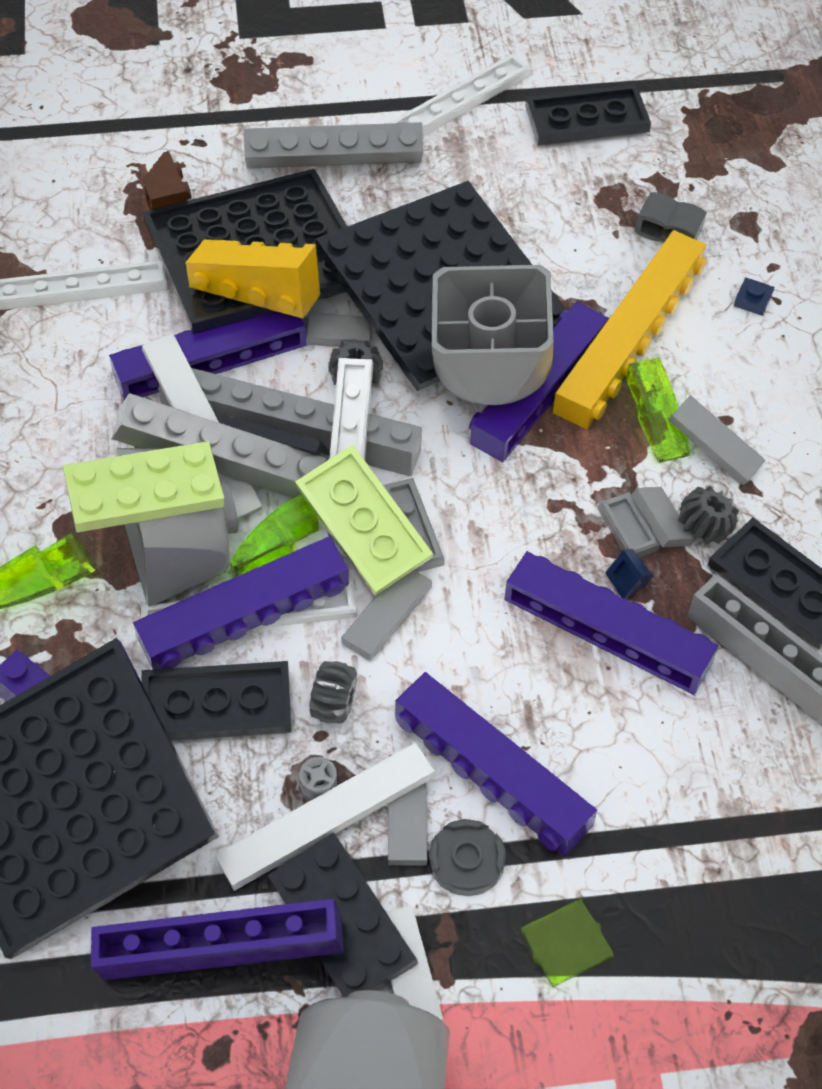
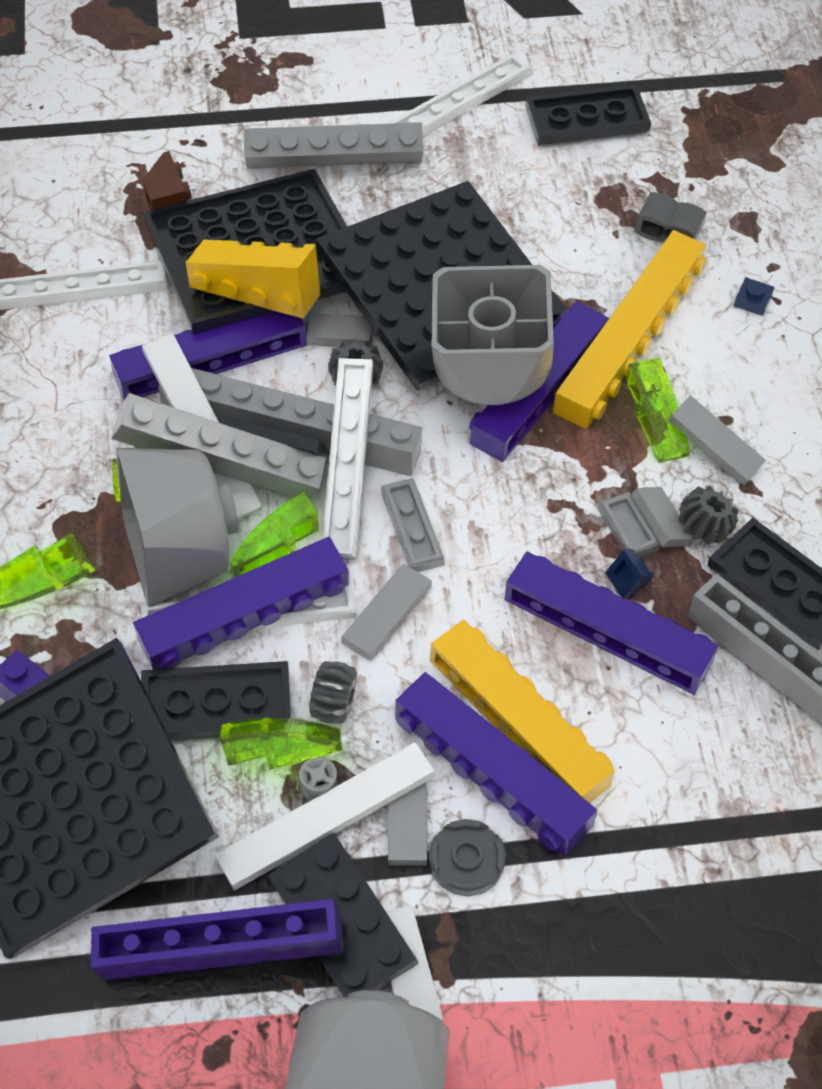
(143, 486): yellowish green plate -> none
(279, 740): none -> clear neon green slope
(364, 520): yellowish green plate -> none
(519, 711): none -> yellow brick
(567, 942): clear neon green piece -> none

